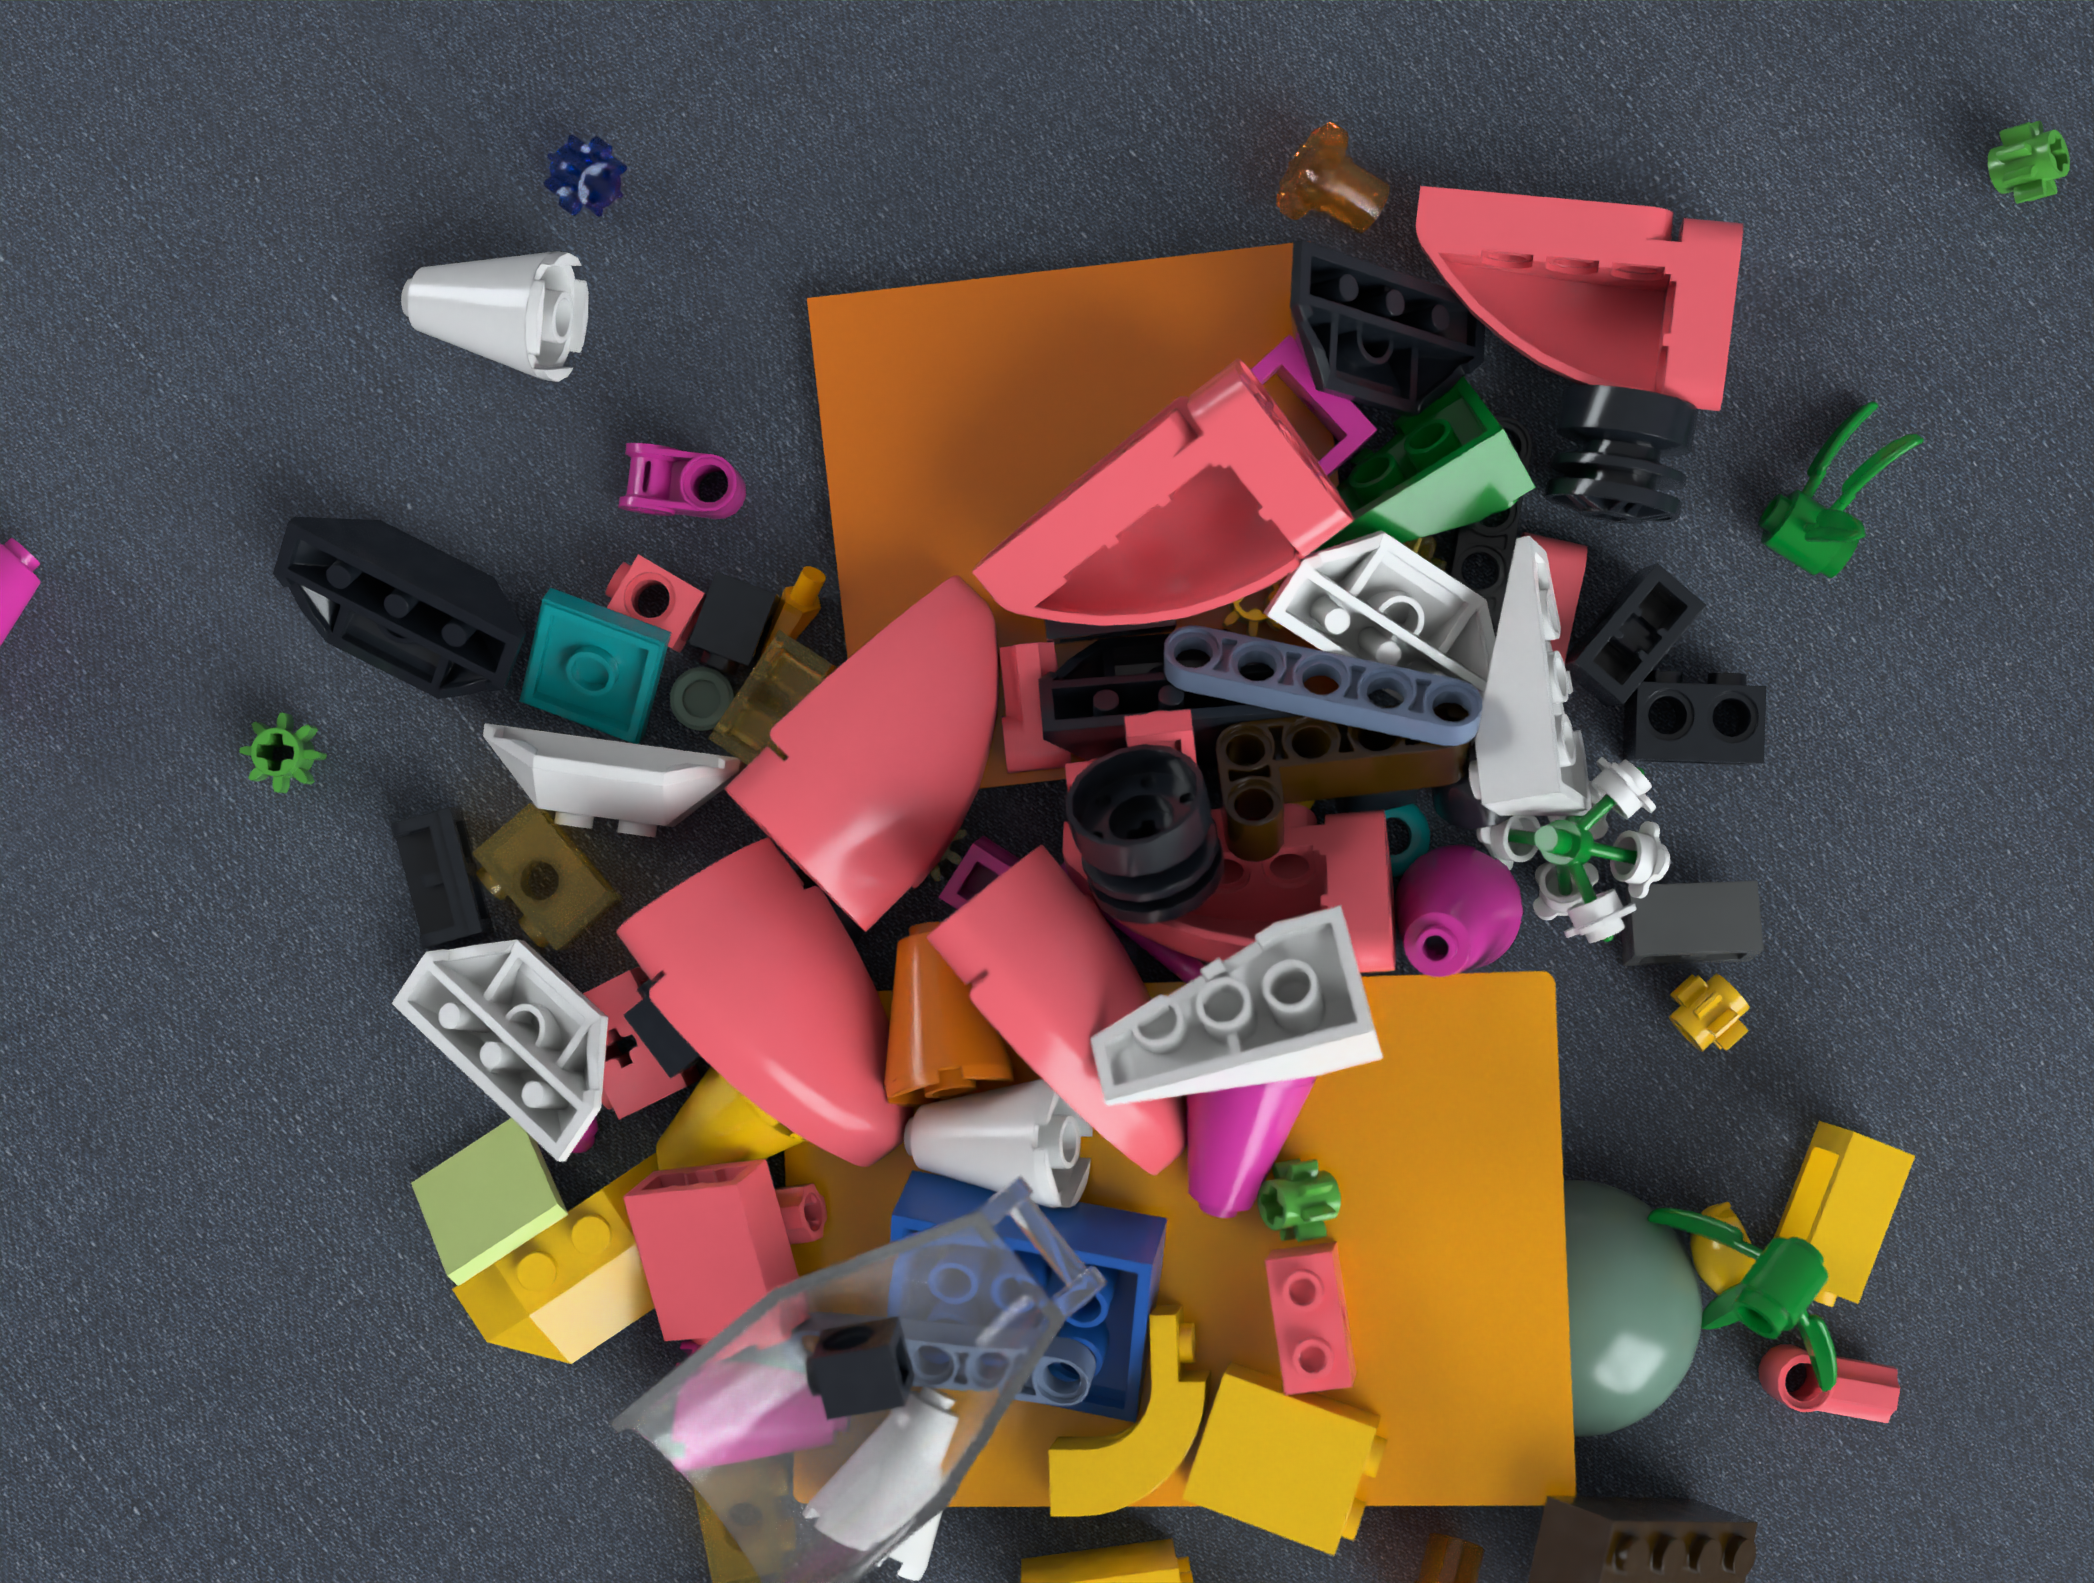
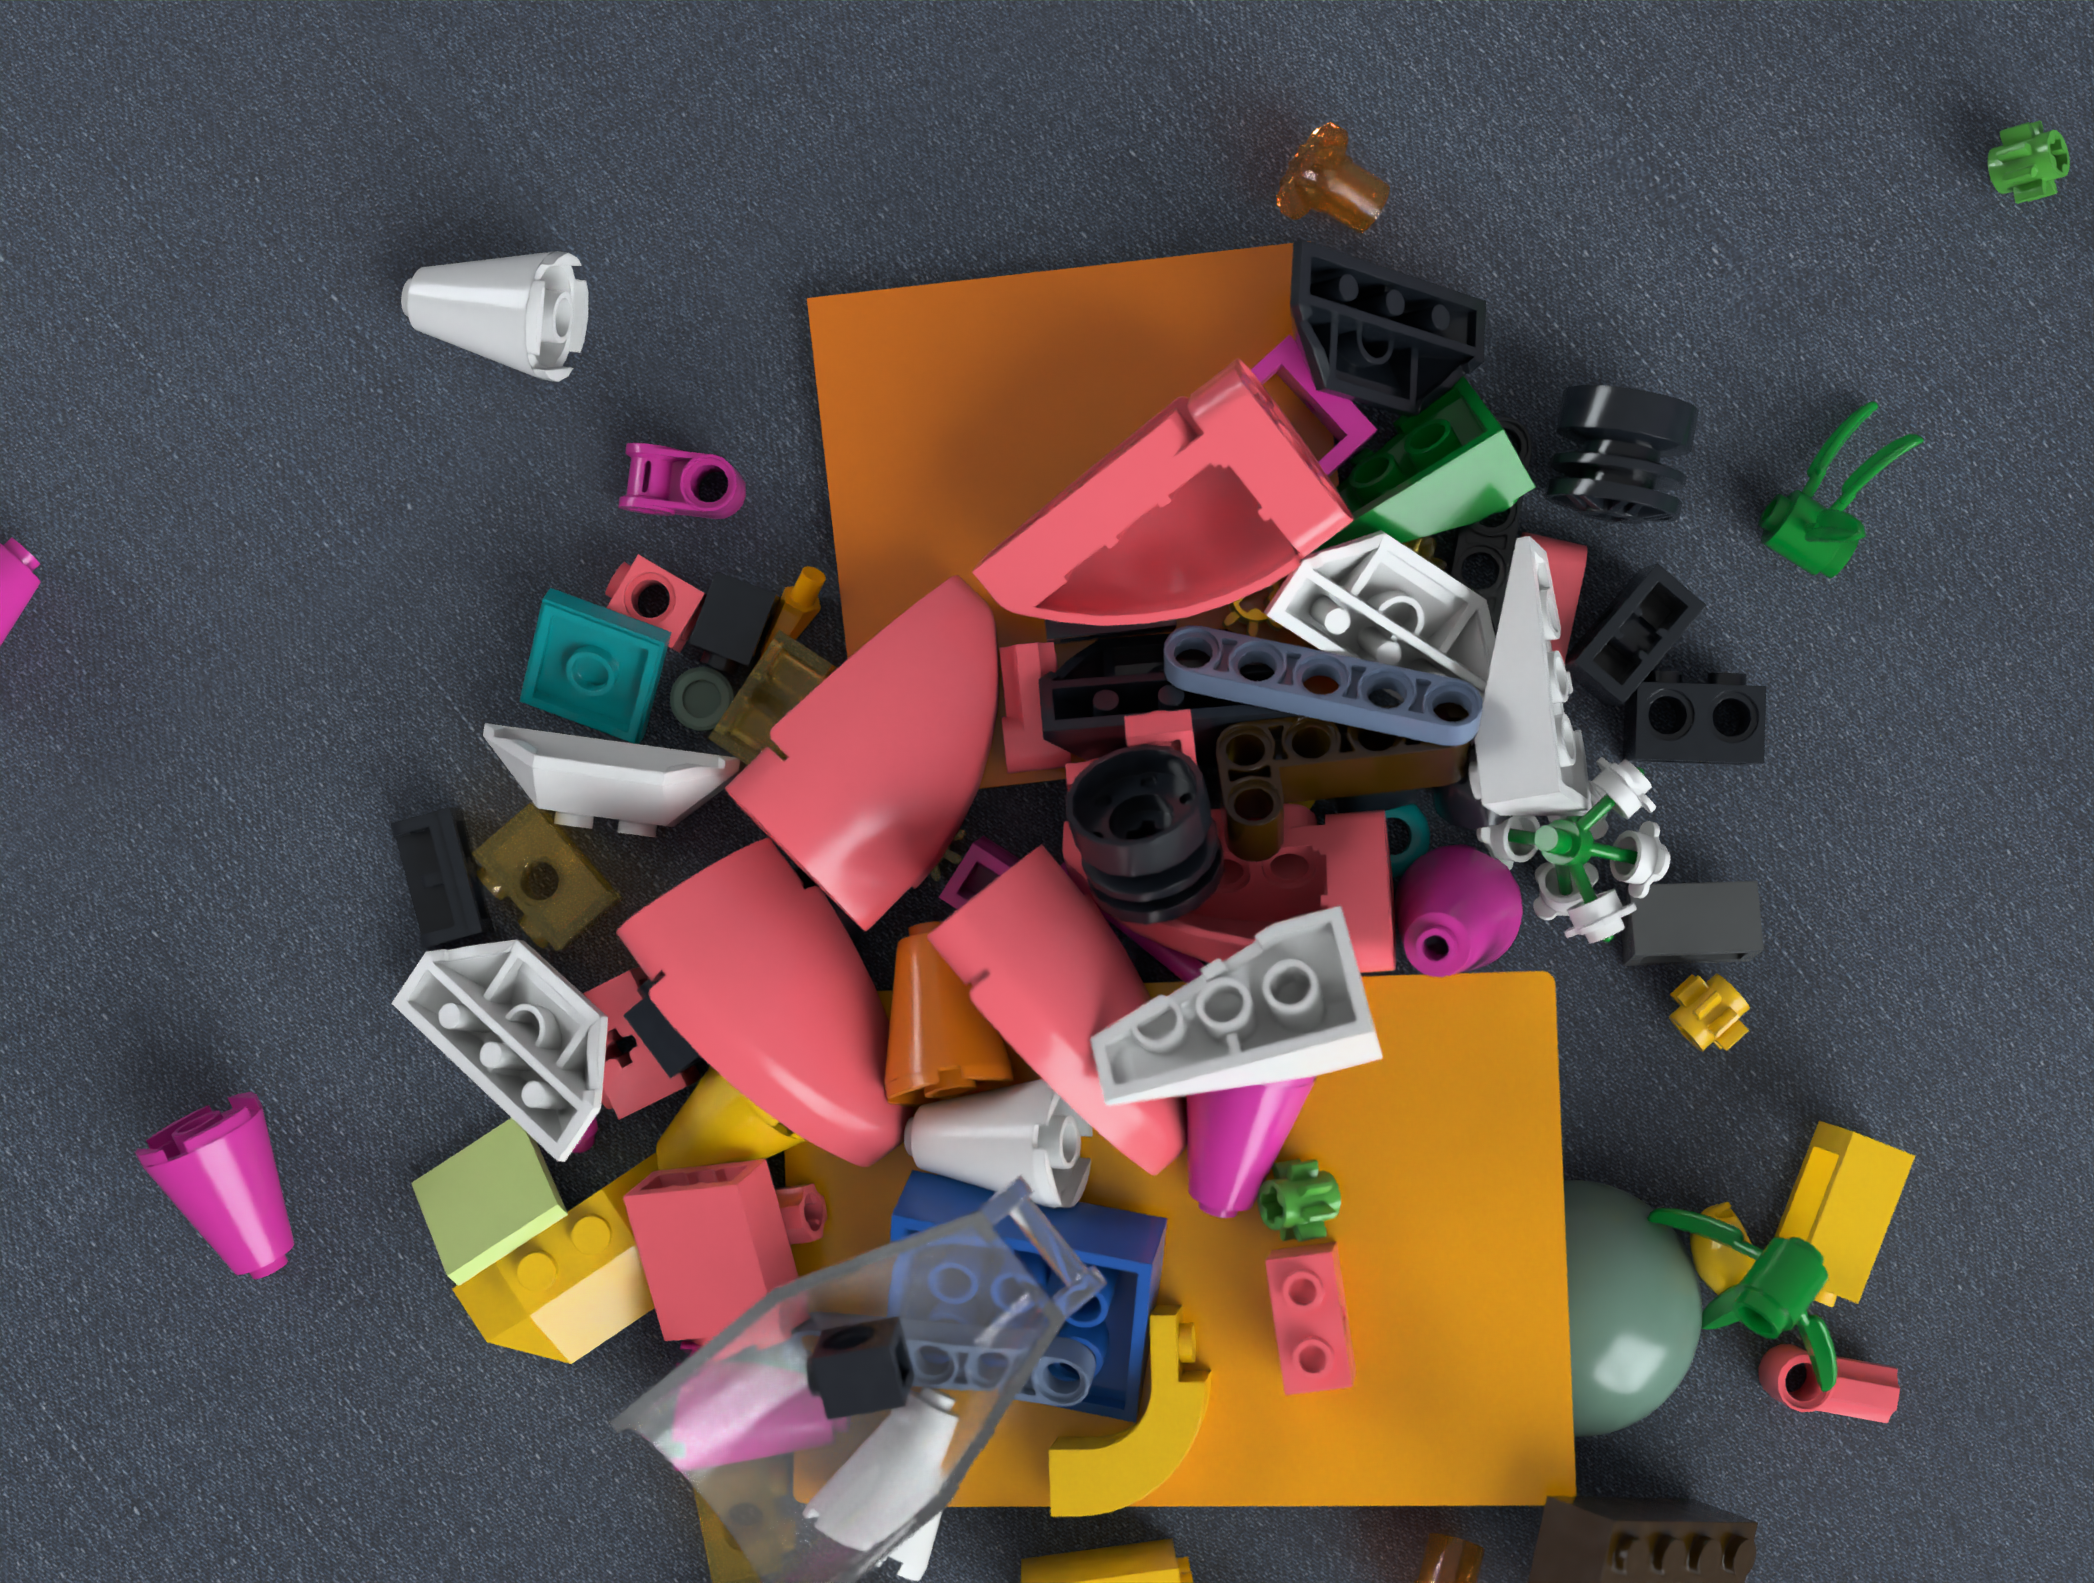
(225, 1183): none -> dark pink cone
(282, 771): bright green gear -> none
(401, 604): black wedge -> none
(585, 175): clear blue gear -> none
(1285, 1459): yellow brick -> none
(1592, 286): coral panel -> none

